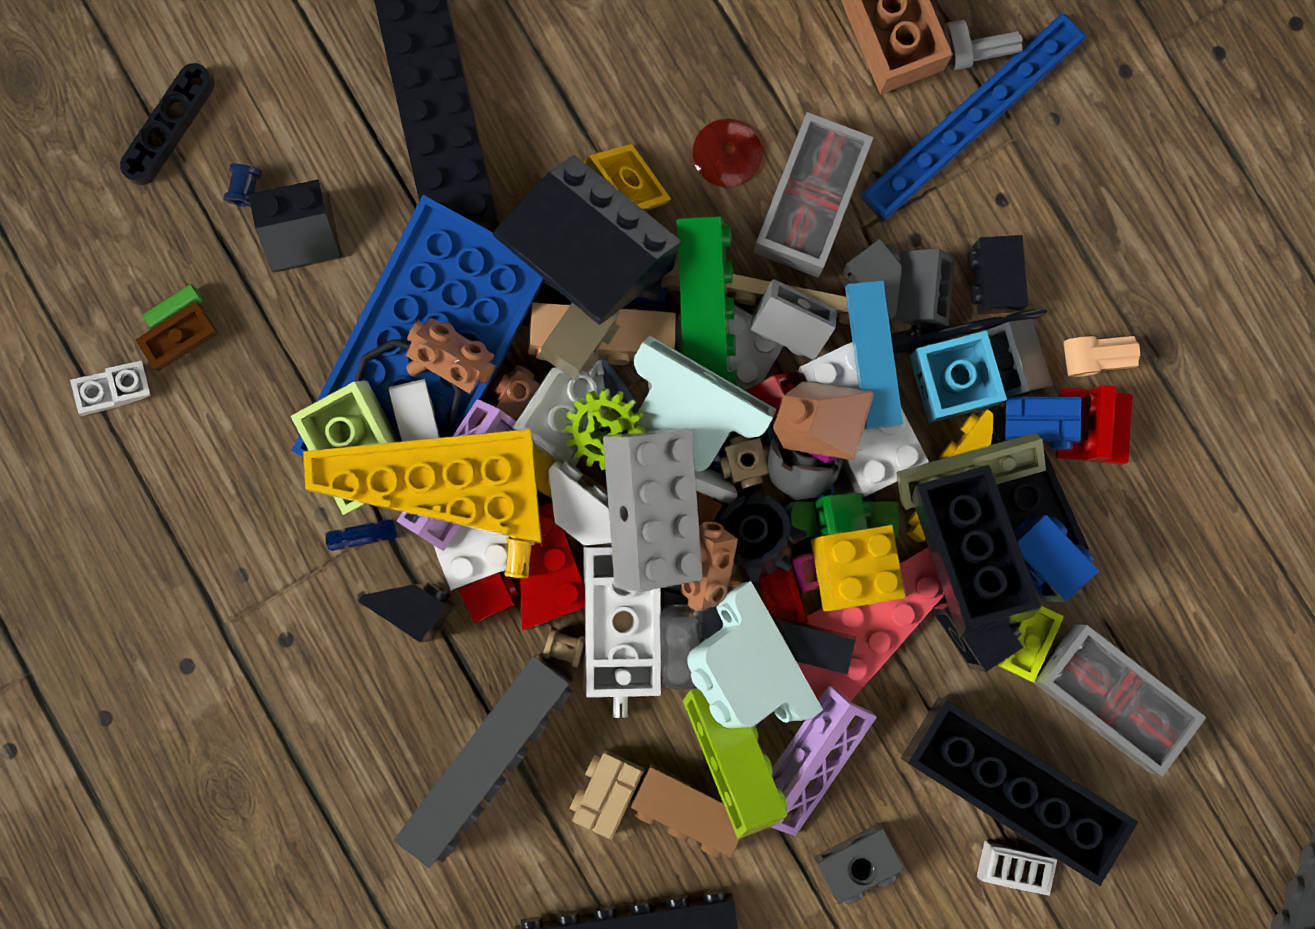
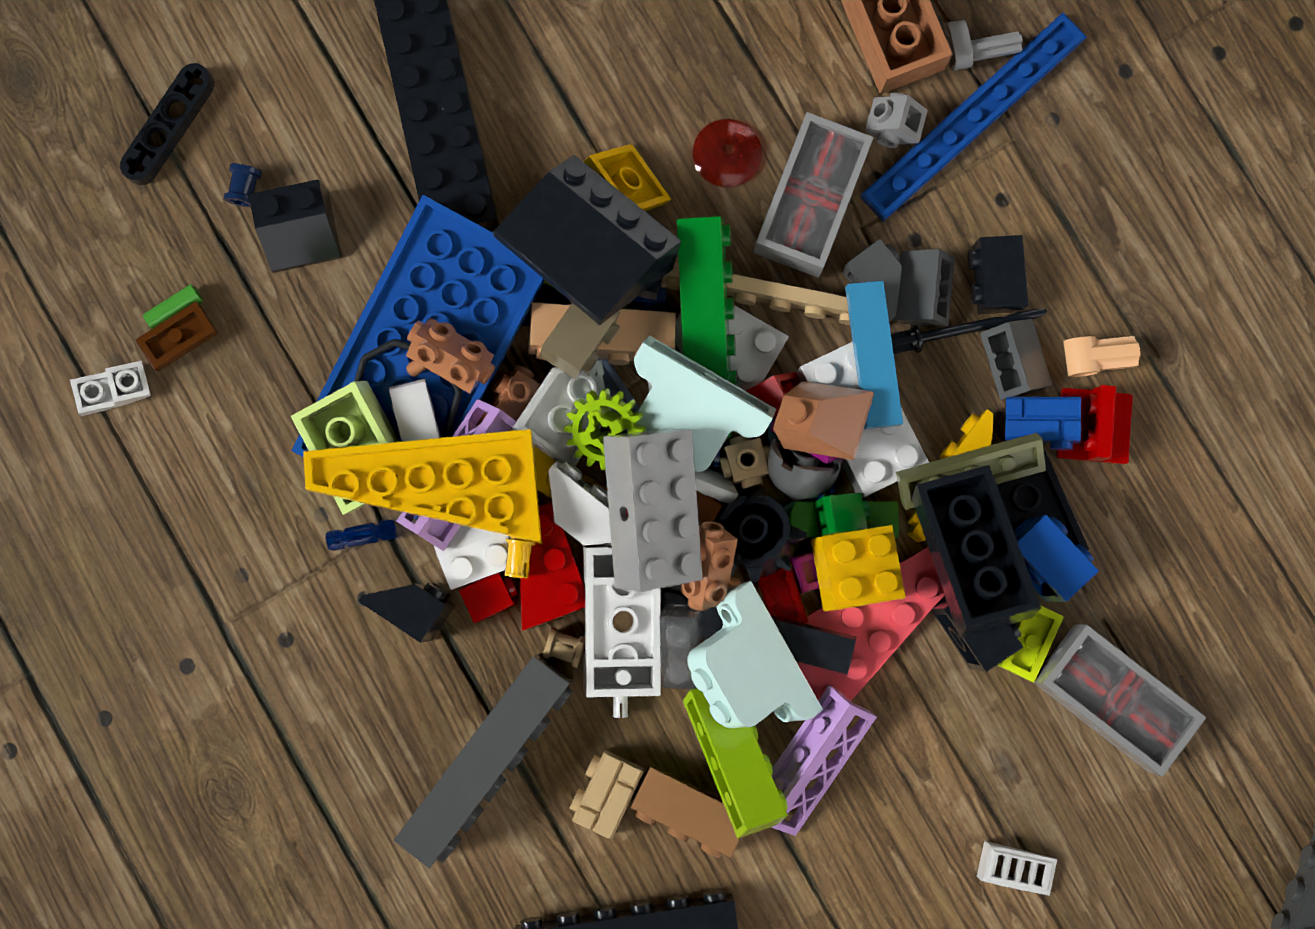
(793, 320): light grey brick -> none
(837, 862): dark grey brick -> none
(896, 120): none -> light grey brick
(957, 376): medium azure brick -> none
(1019, 790): black brick -> none

